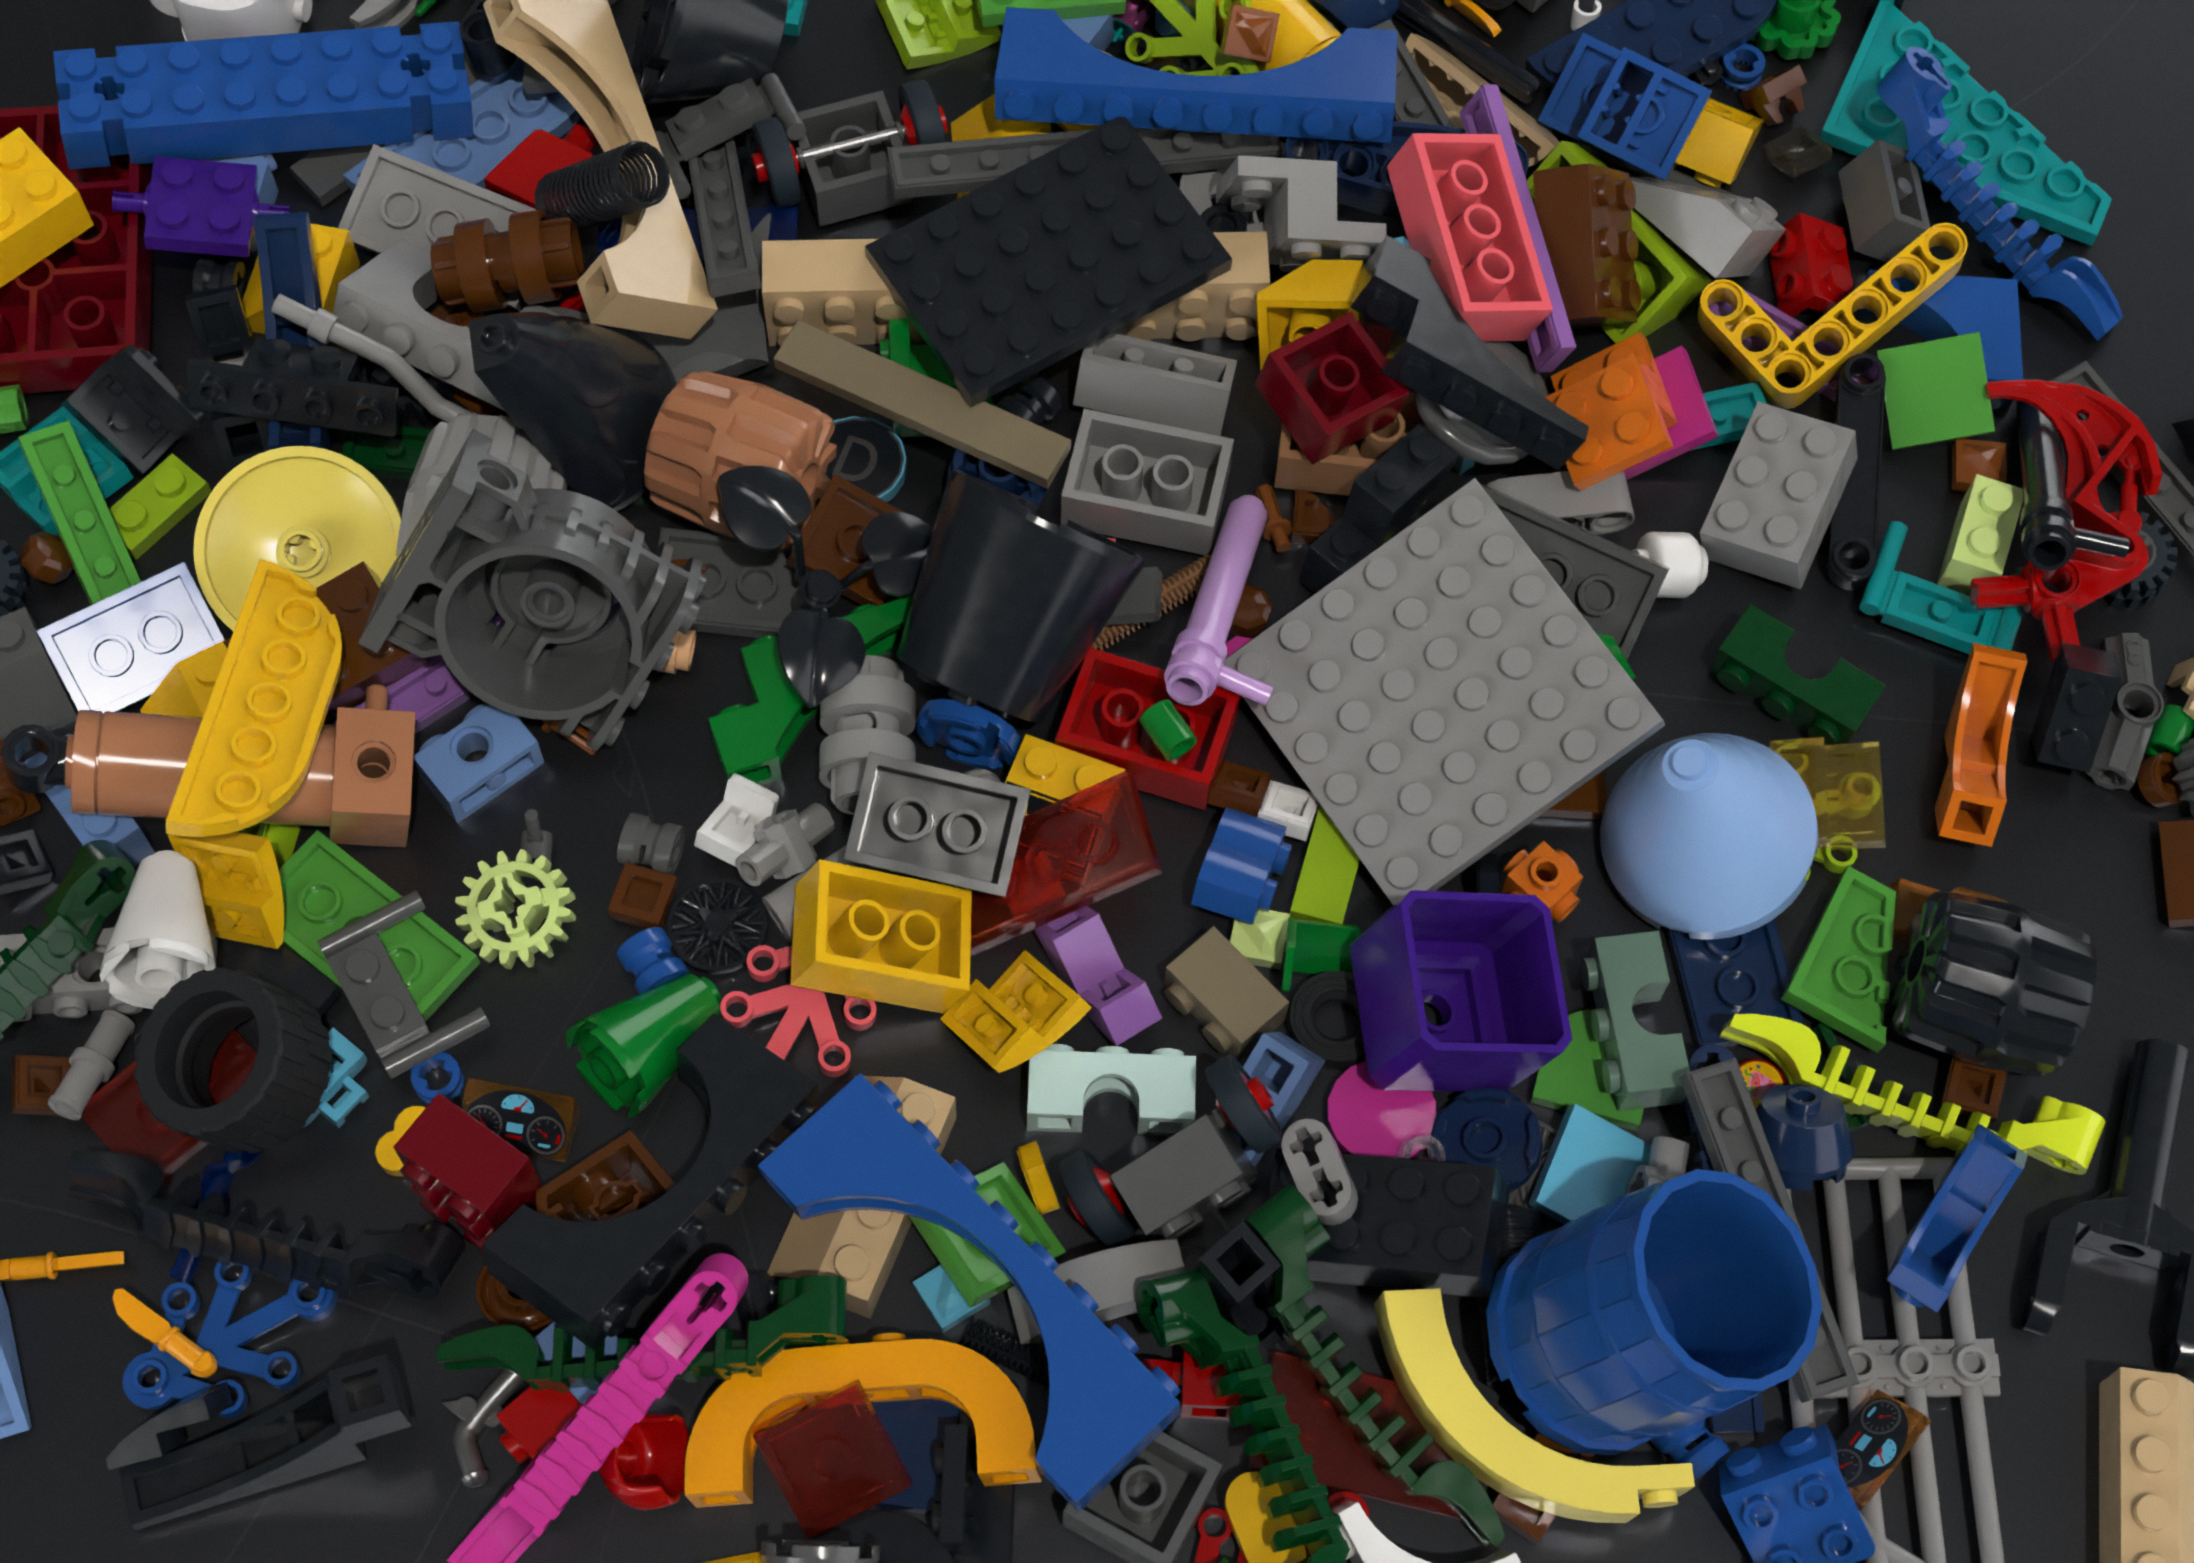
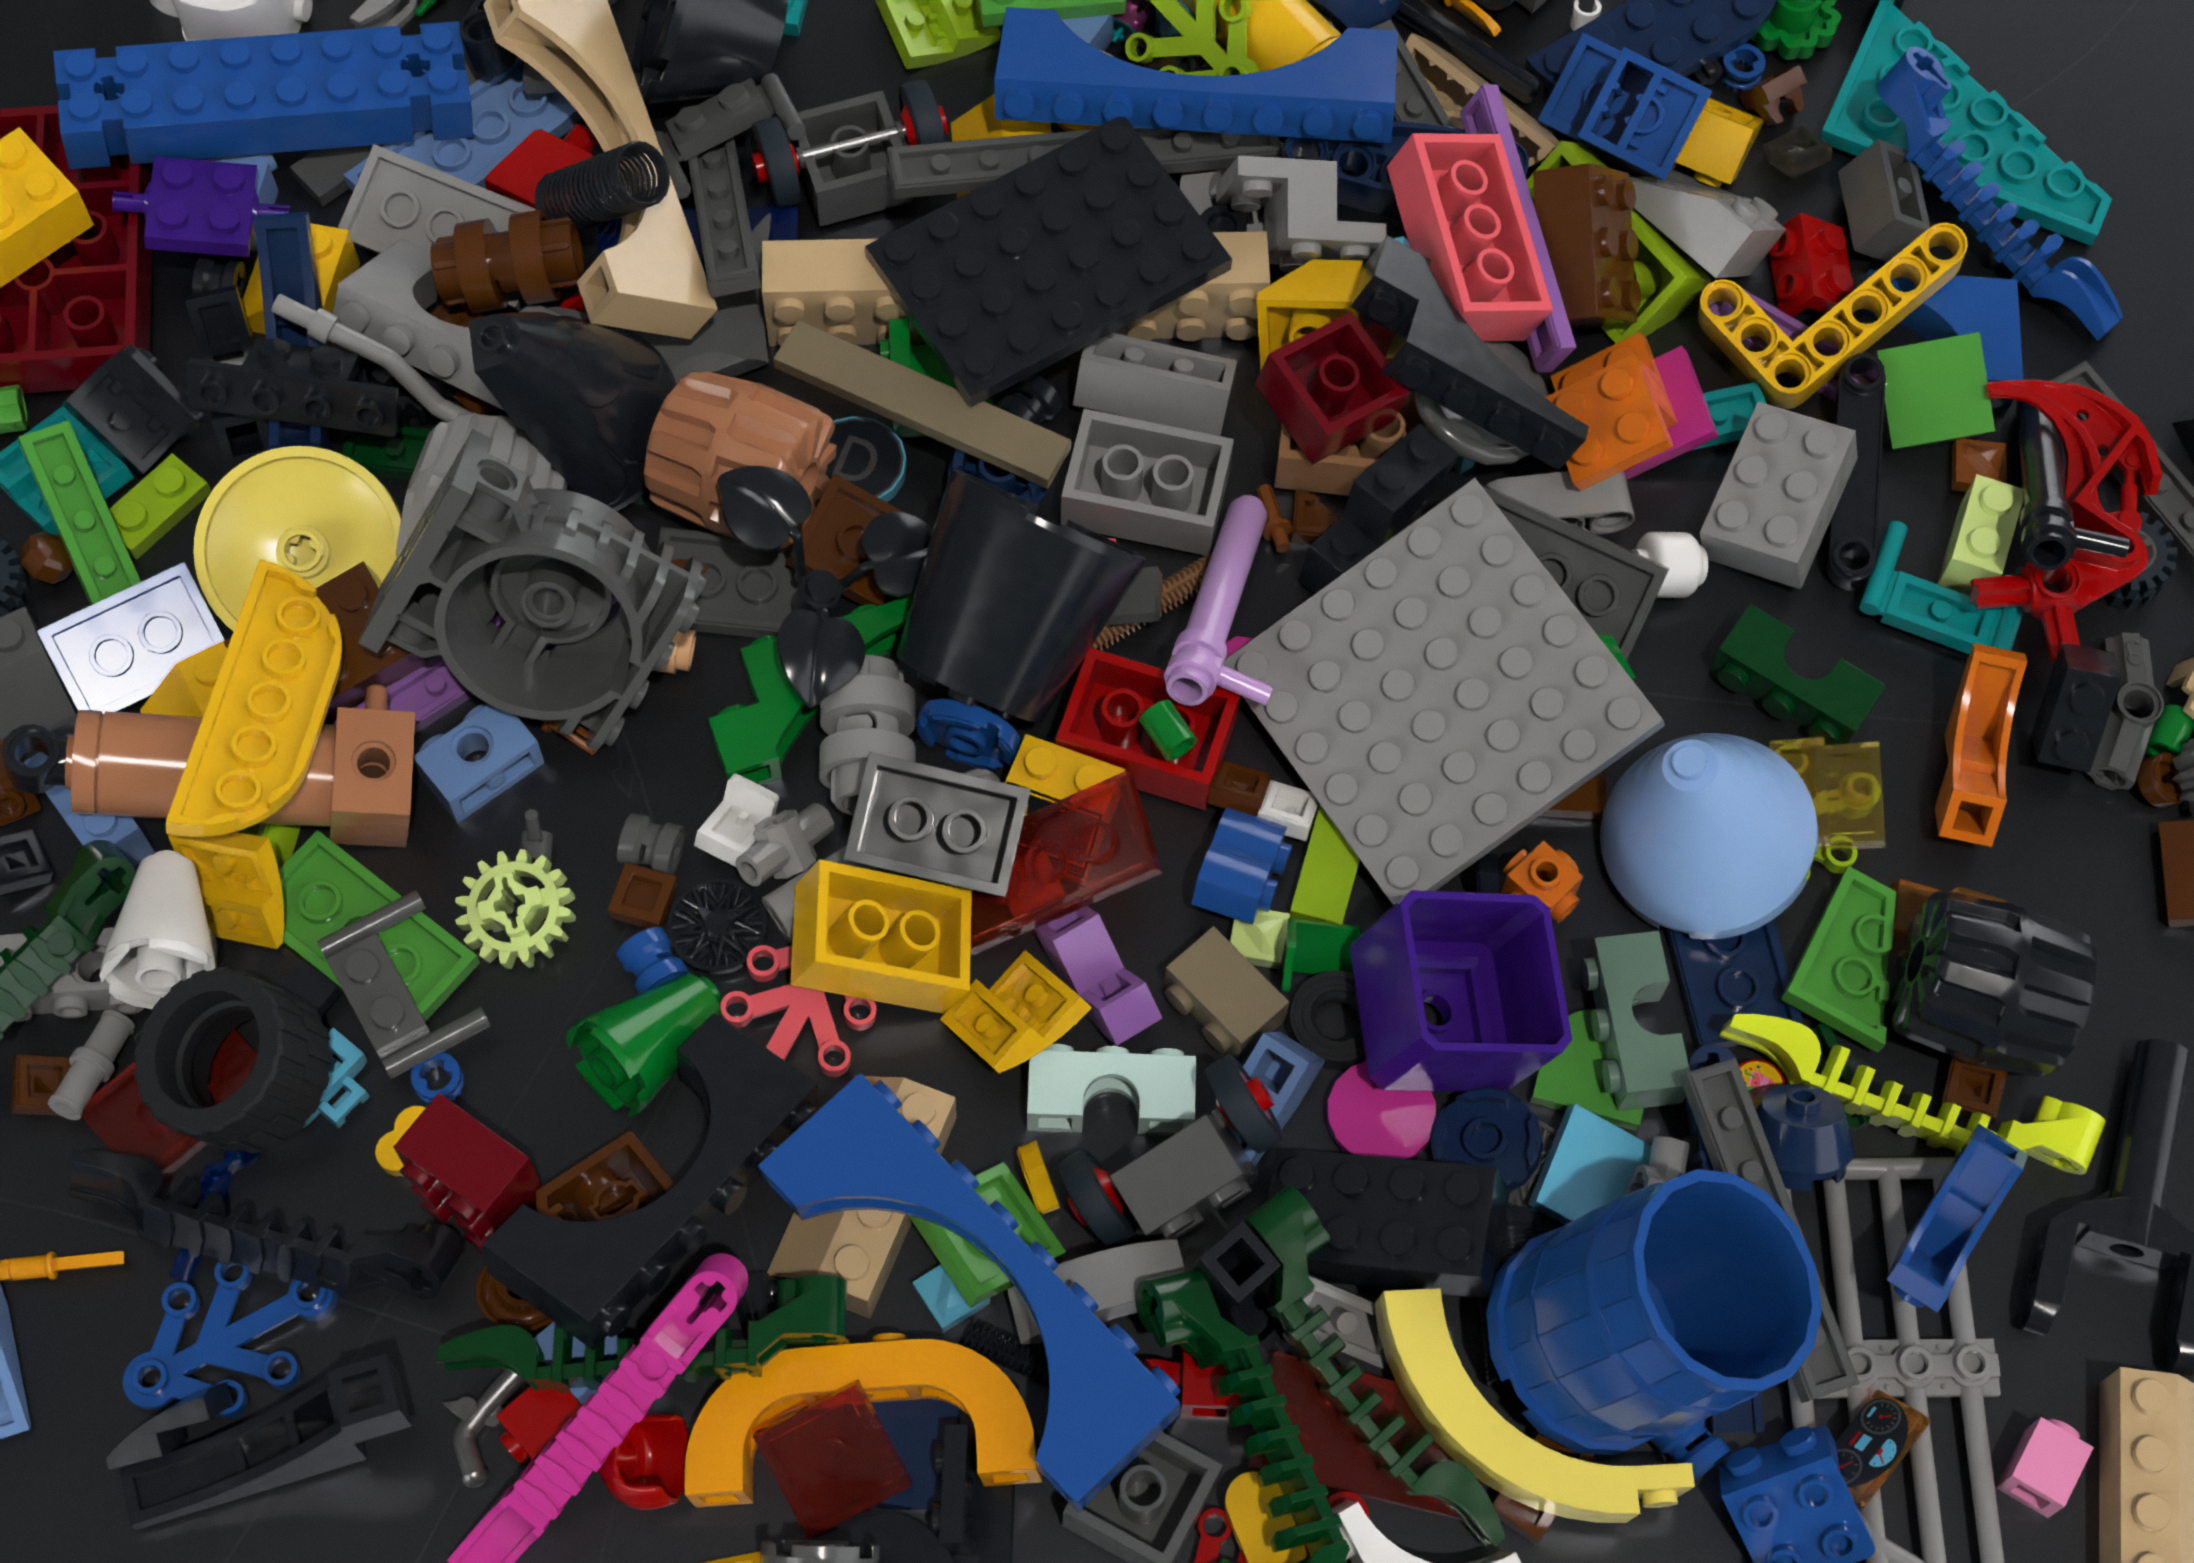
(159, 1332): light orange piece -> none
(526, 1118): slope -> none
(1249, 33): dark orange tile -> none
(1252, 612): reddish brown tile -> none
(1330, 1167): light grey beam -> none
(1351, 1318): none -> light grey slope
(1418, 1142): clear hinge -> none
(2045, 1466): none -> bright pink brick

